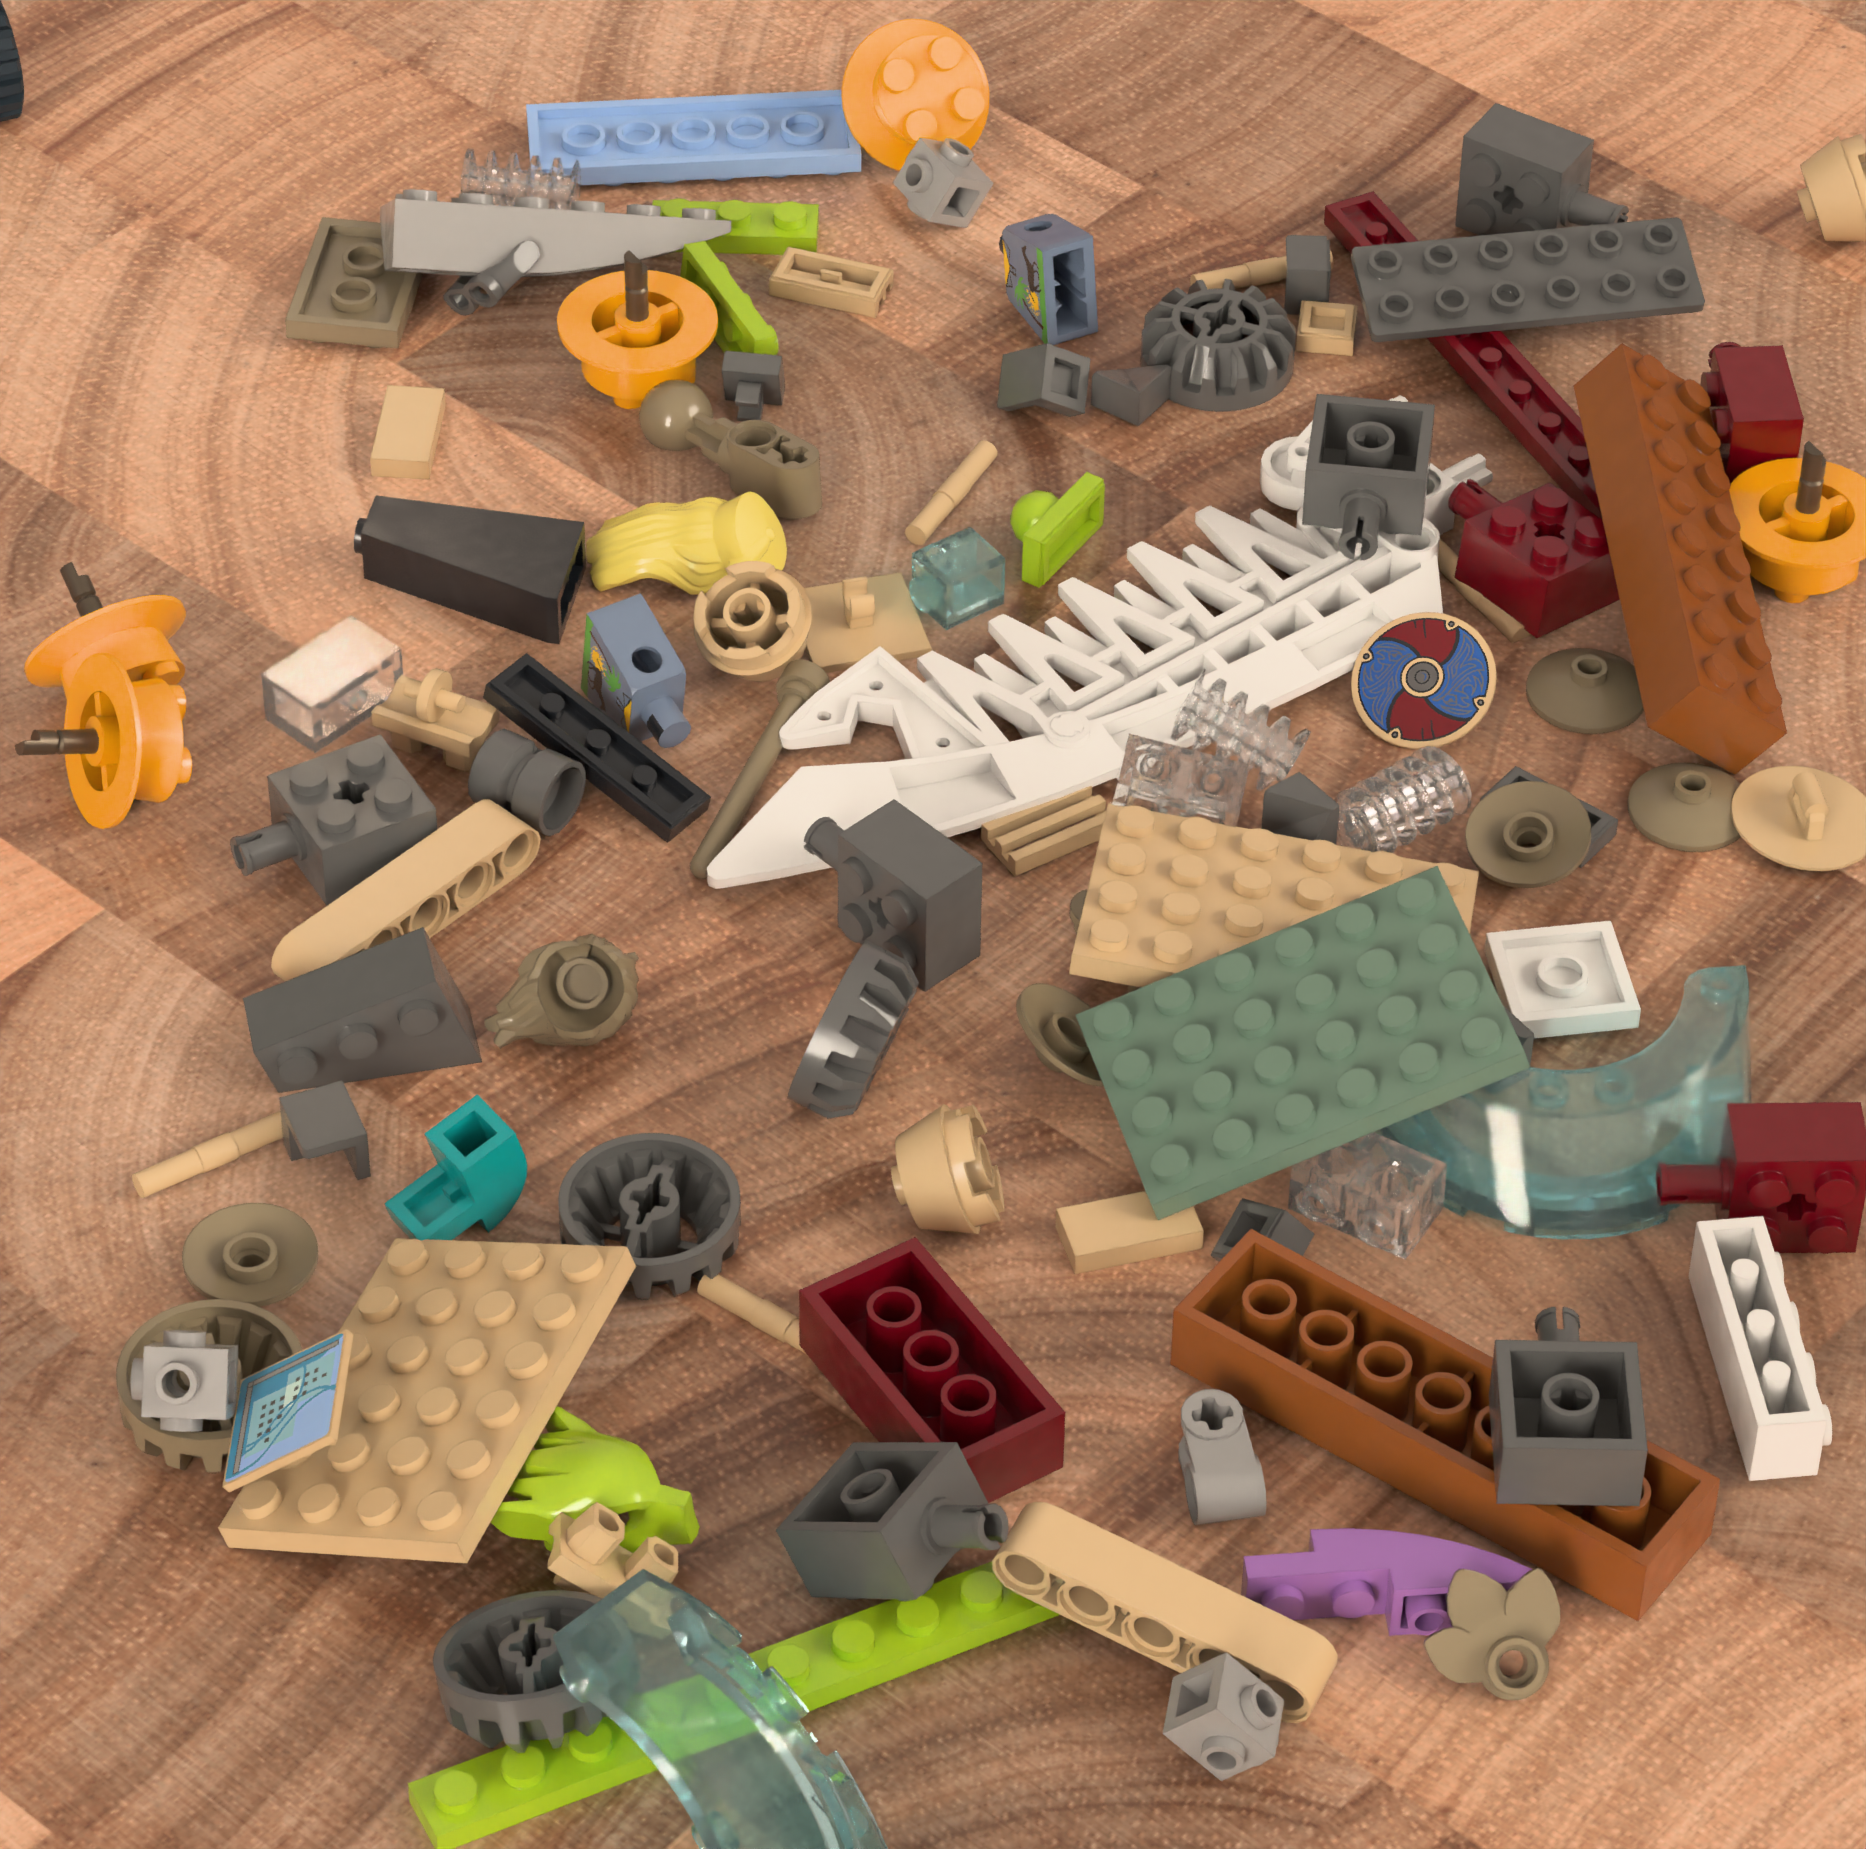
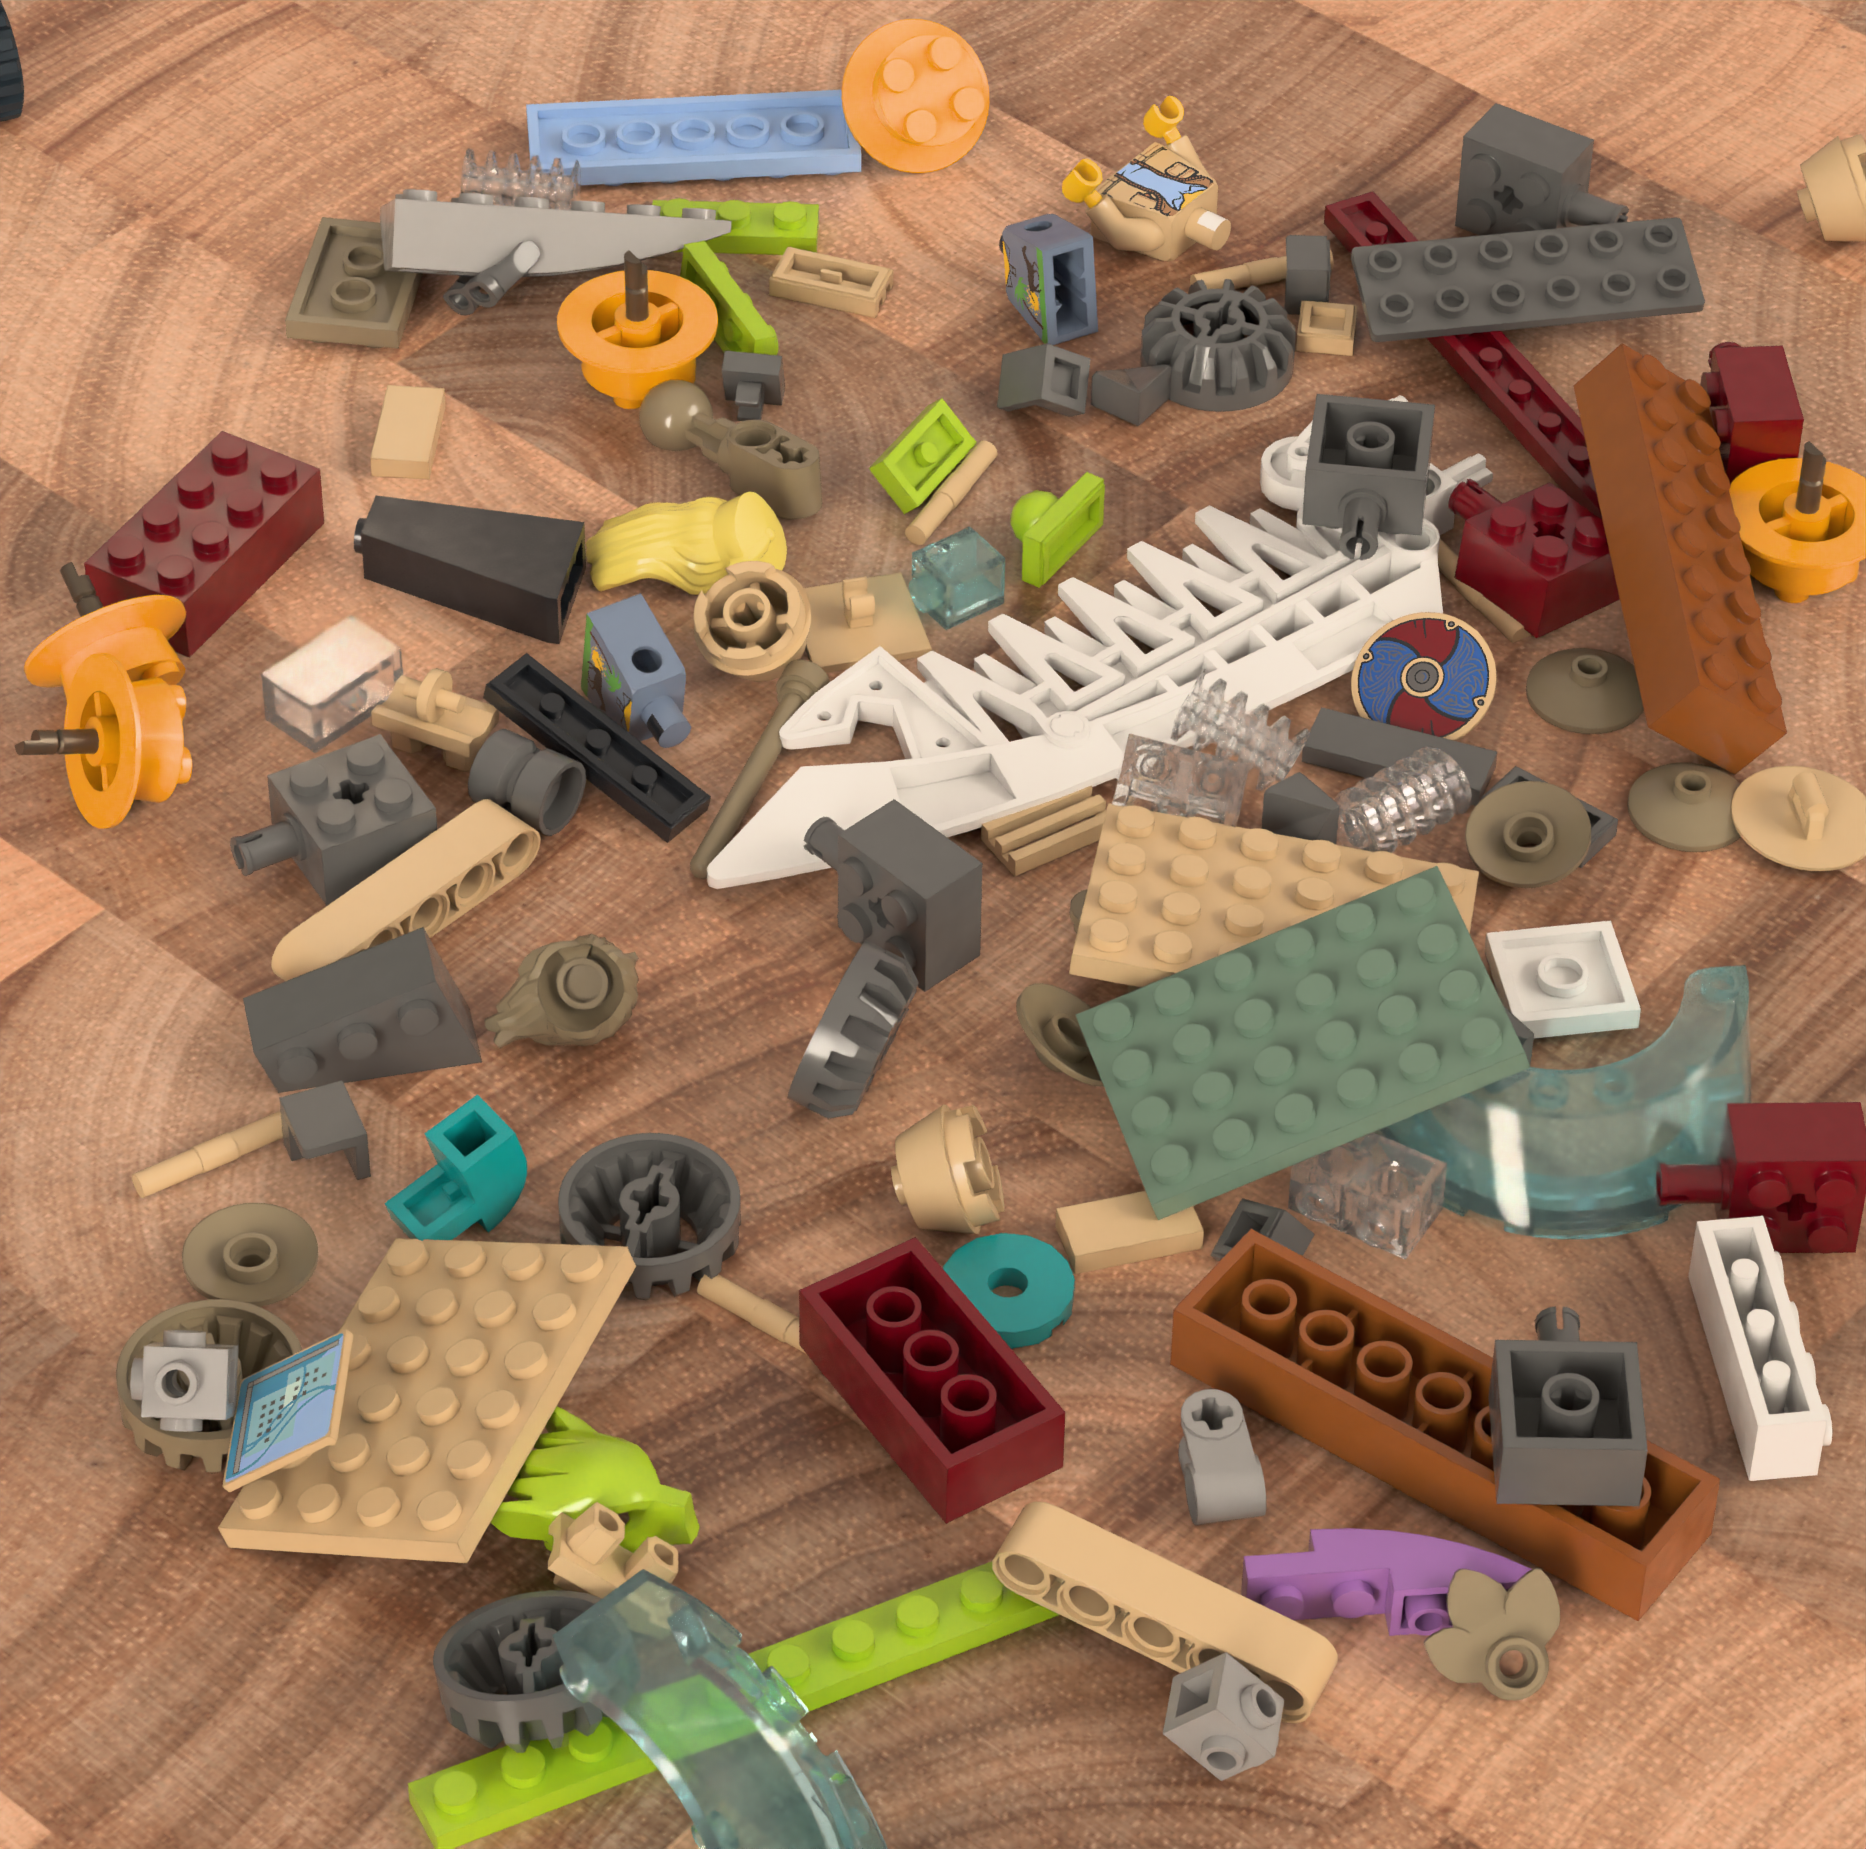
(212, 535): none -> dark red brick
(889, 1521): dark grey brick -> none
(922, 456): none -> lime plate
(943, 182): light grey brick -> none
(1019, 1263): none -> teal tile
(1157, 199): none -> torso
(1367, 746): none -> dark grey tile

